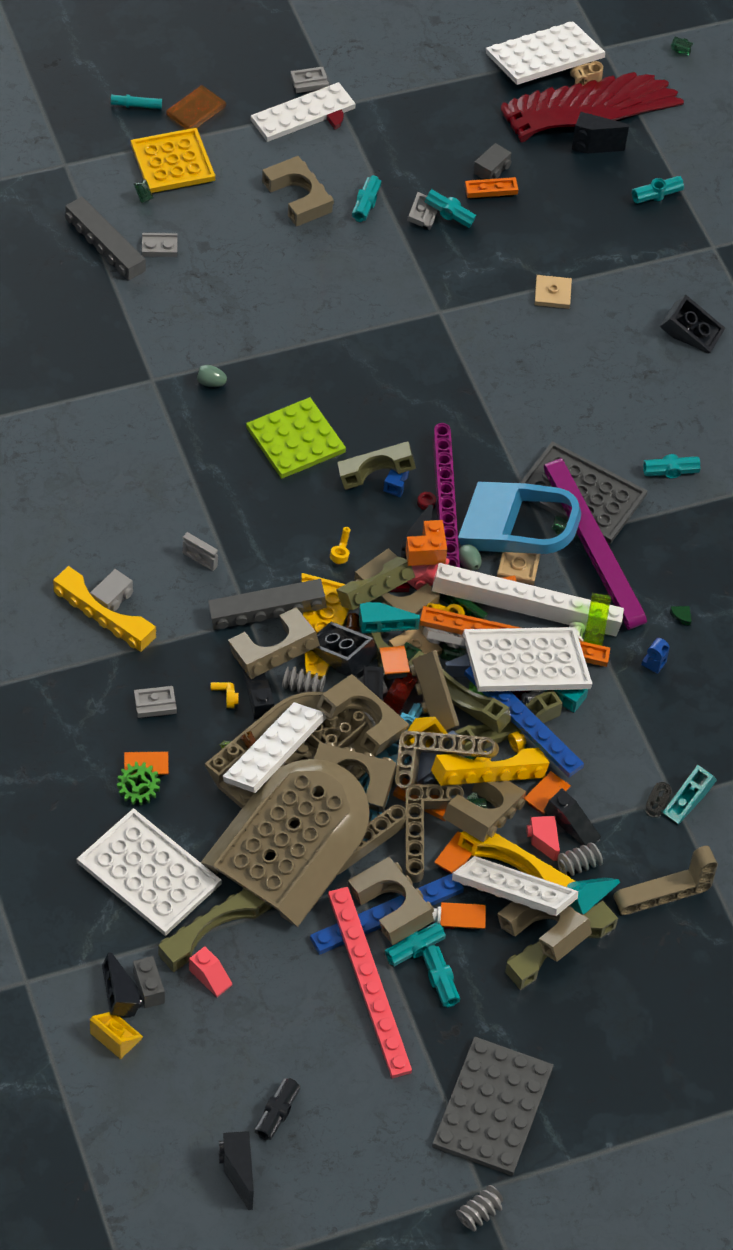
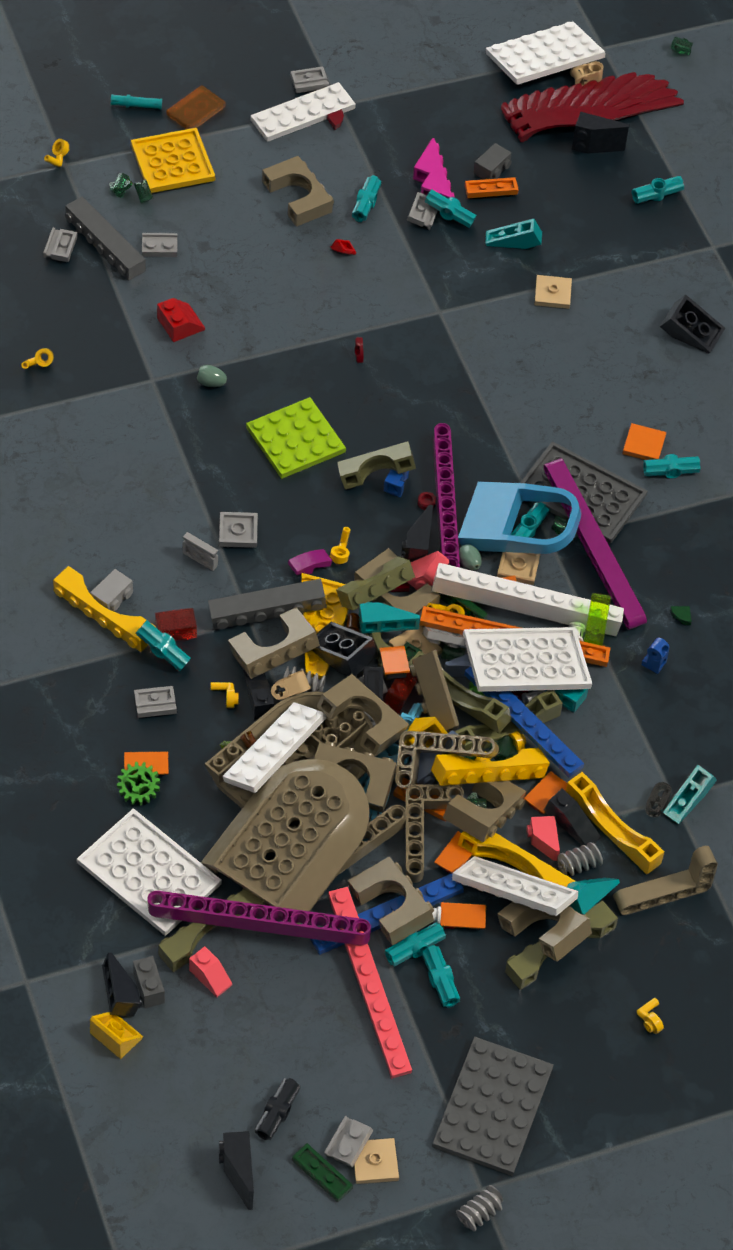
(38, 359): none -> yellow plate
(60, 149): none -> yellow plate
(60, 244): none -> light grey plate
(120, 184): none -> clear green piece
(163, 645): none -> teal piece
(177, 623): none -> clear red brick
(178, 319): none -> red slope
(238, 529): none -> light grey plate
(268, 916): none -> magenta beam
(293, 684): none -> tan piece
(308, 561): none -> magenta slope
(322, 1172): none -> dark green tile
(343, 246): none -> red slope
(348, 1141): none -> light grey plate
(359, 353): none -> dark red tile
(377, 1162): none -> tan plate
(428, 548): orange brick -> none
(431, 172): none -> dark pink slope
(506, 748): none -> clear green piece
(517, 235): none -> teal slope
(531, 520): none -> teal piece
(638, 848): none -> yellow arch
(644, 442): none -> orange tile
(652, 1021): none -> yellow plate

